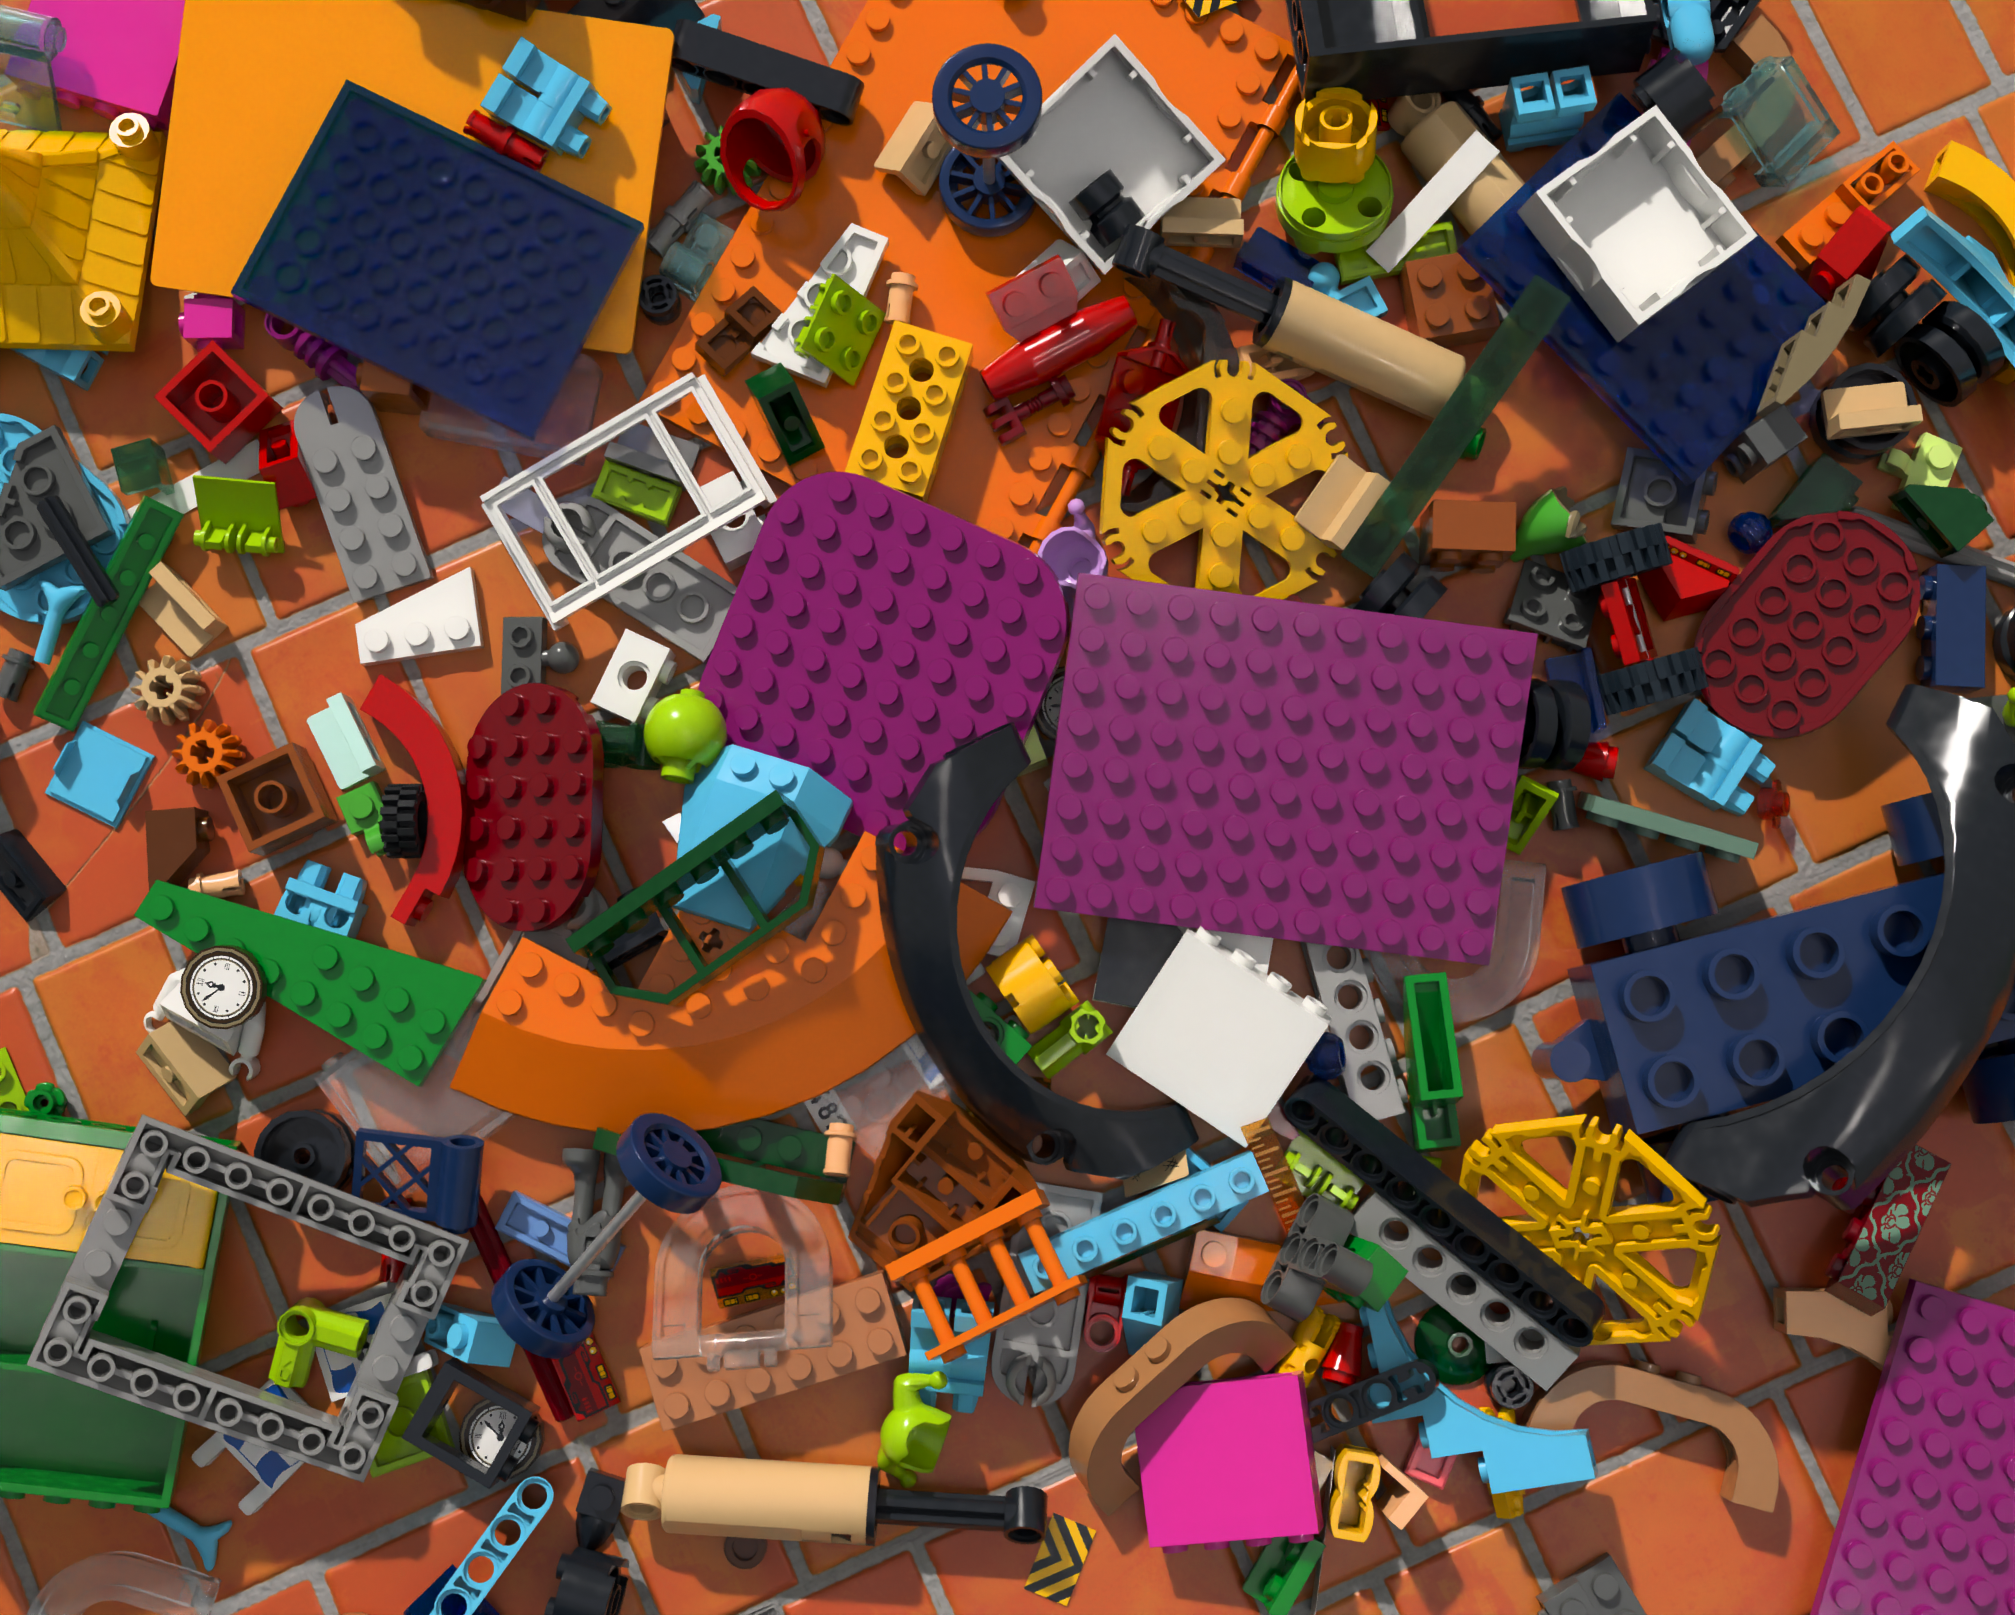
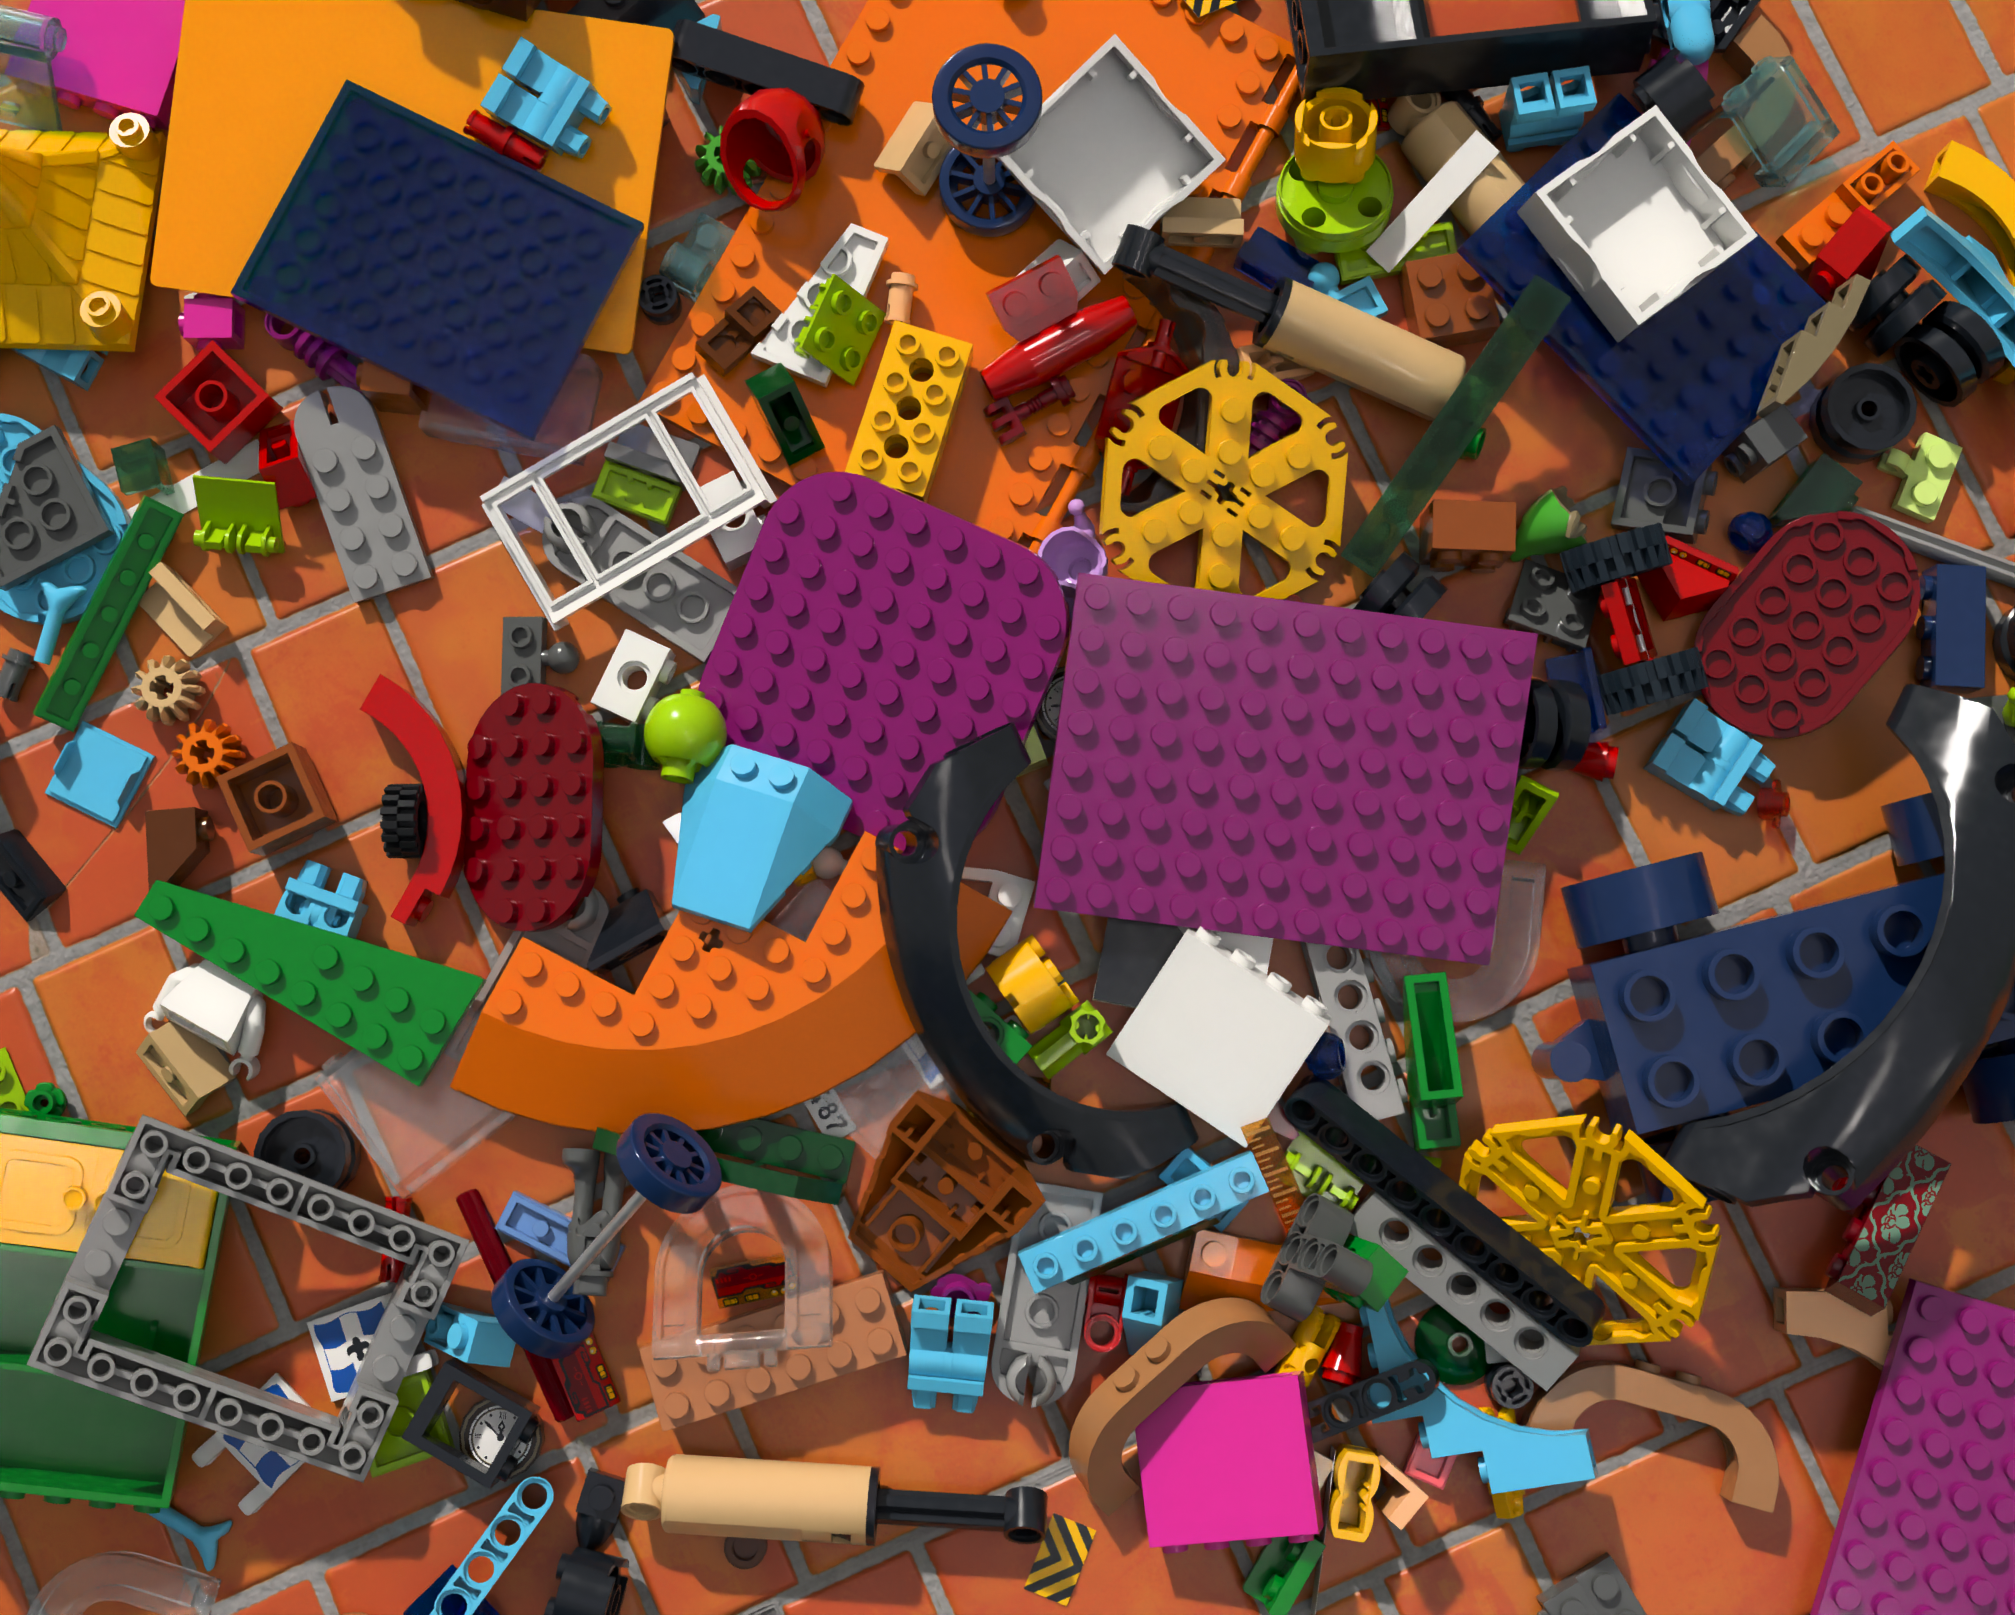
(78, 551): black axle -> none
(219, 884): light nougat pin -> none
(223, 986): tile -> none
(326, 1330): lime piece -> none
(345, 742): light aqua panel -> none
(363, 815): bright green plate -> none
(425, 624): white wing -> none
(452, 1170): dark blue piece -> none
(678, 218): light grey pin -> none
(699, 867): dark green plate -> none
(839, 1149): light nougat pin -> none
(912, 1430): lime piece -> none
(952, 1251): orange fence -> none
(1106, 208): black wheel -> none
(1166, 1172): tan sticker -> none
(1340, 502): tan panel -> none
(1564, 809): dark grey pin -> none
(1677, 831): sand green plate -> none
(1868, 410): tan panel -> none
(1943, 515): dark green slope -> none

